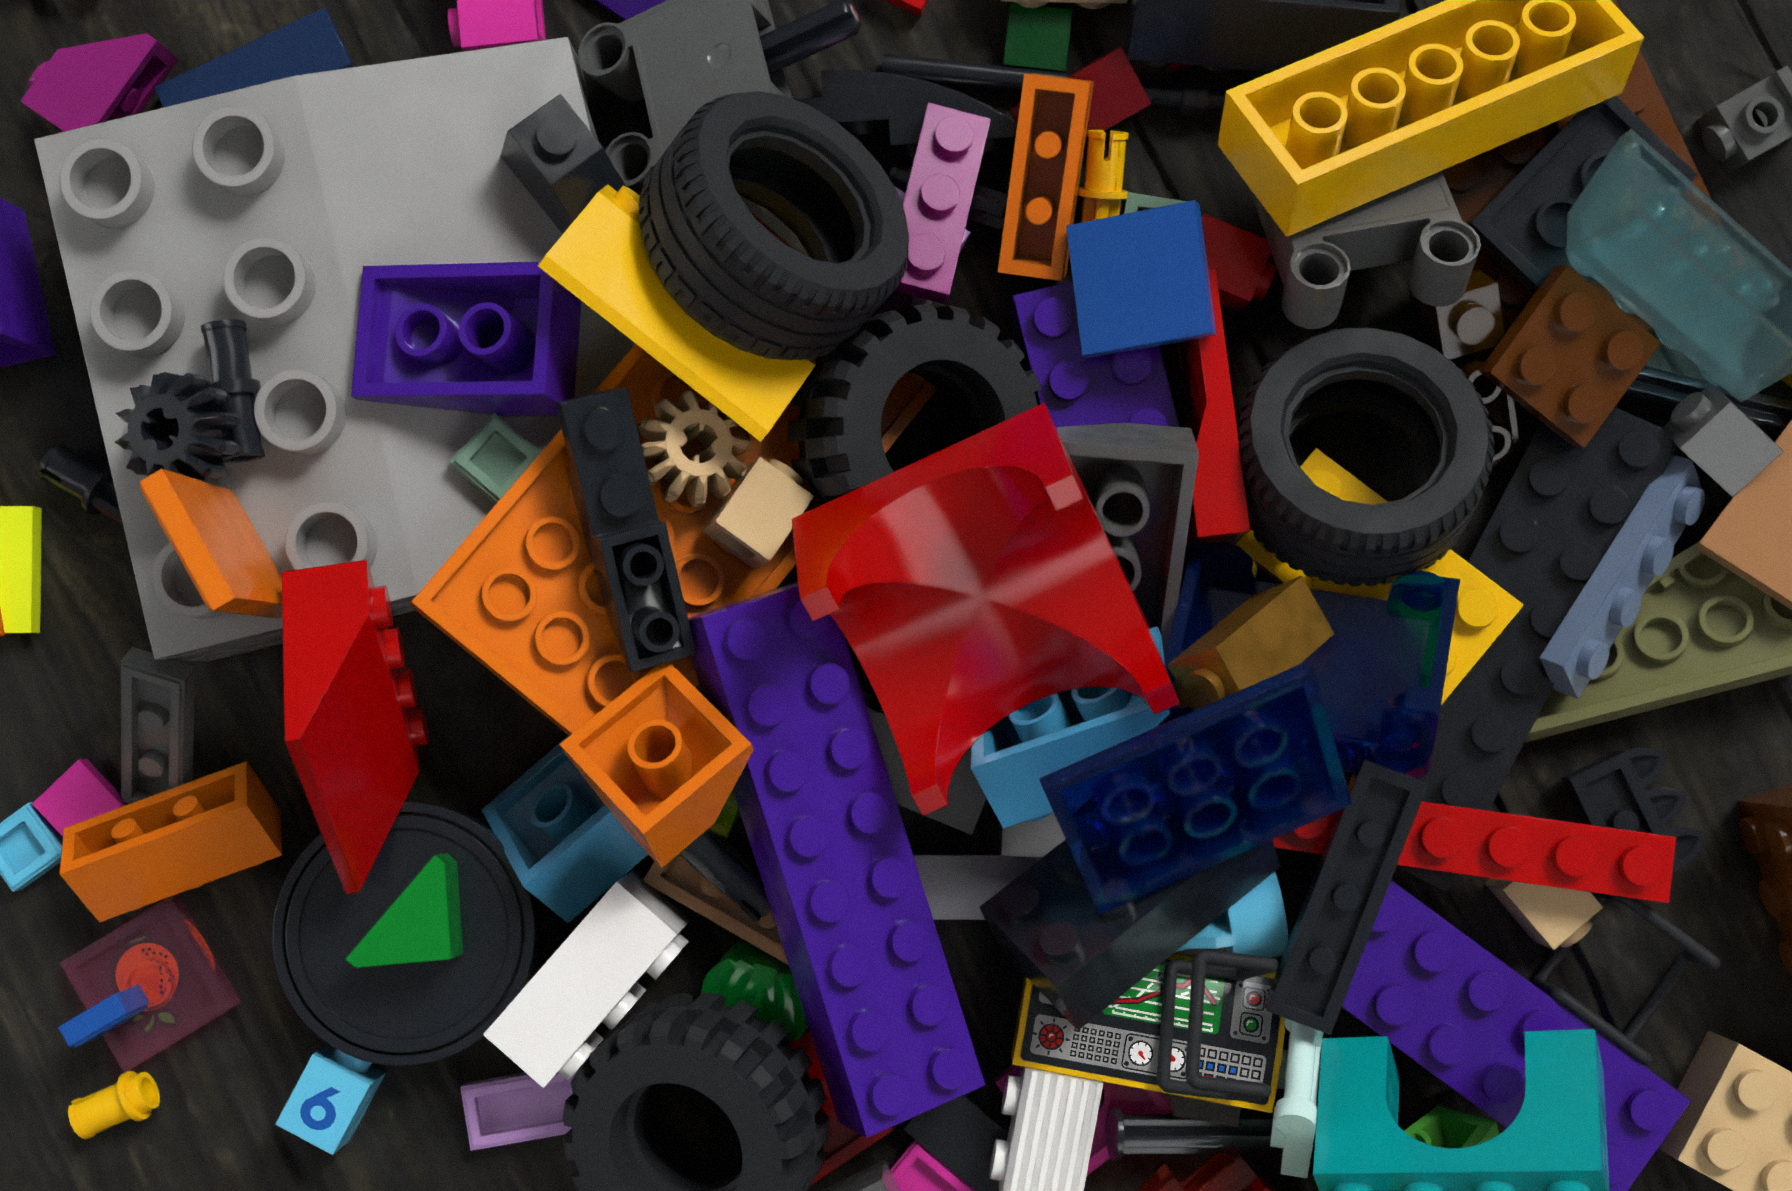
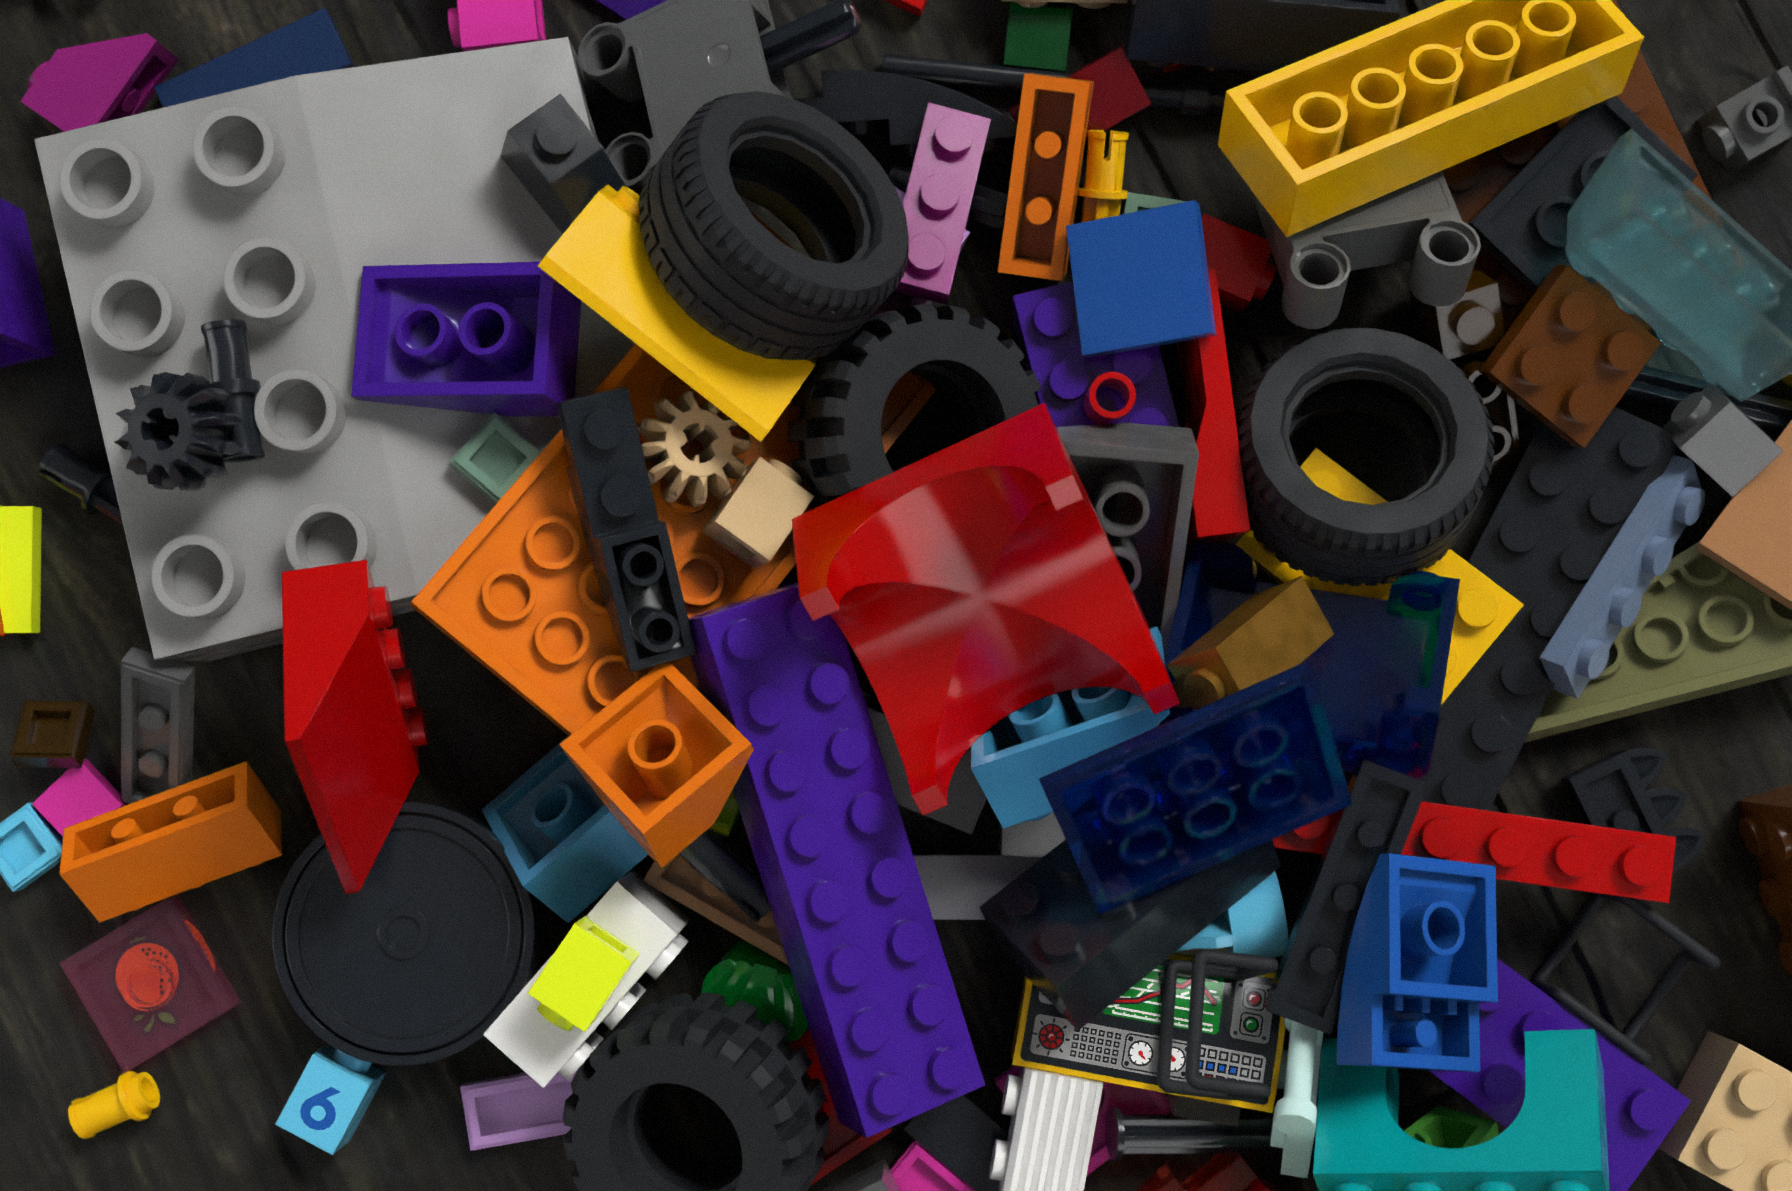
(52, 734): none -> dark brown tile
(104, 1016): blue tile -> none
(215, 544): orange tile -> none
(420, 923): green slope -> none
(582, 976): none -> neon yellow brick
(1118, 382): none -> red hinge
(1420, 966): none -> blue slope
(1547, 913): tan brick -> none

